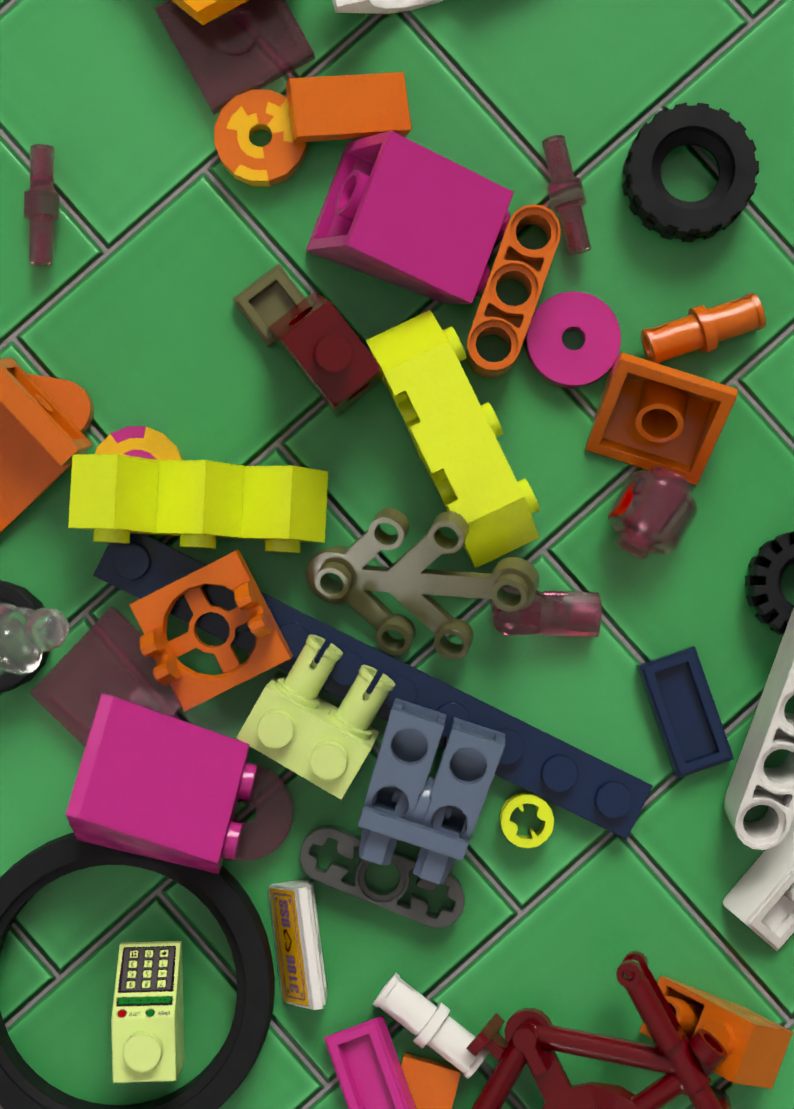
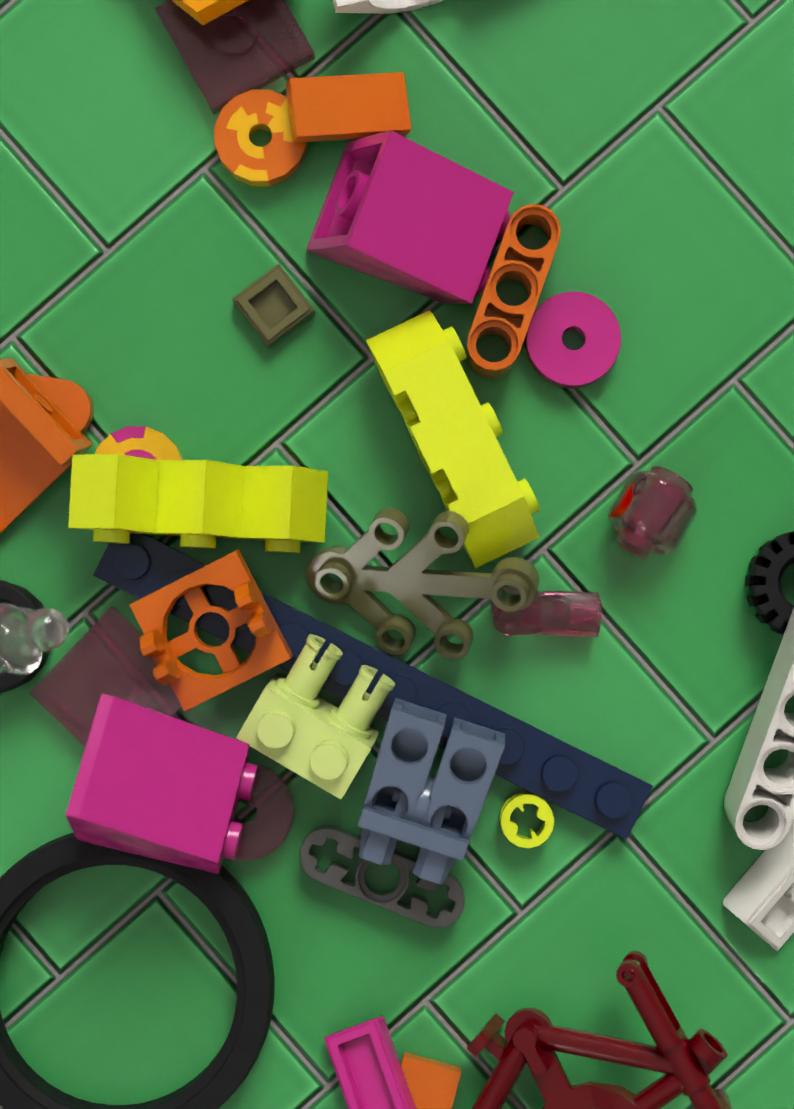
(41, 205): bar -> none
(148, 1012): yellowish green slope -> none
(298, 944): slope -> none
(327, 352): dark red torso -> none
(429, 1024): white pin -> none
(566, 195): clear pink bar -> none
(659, 417): orange slope -> none
(685, 712): dark blue tile -> none
(703, 128): black tyre -> none
(703, 328): orange pin -> none
(751, 1041): orange slope -> none

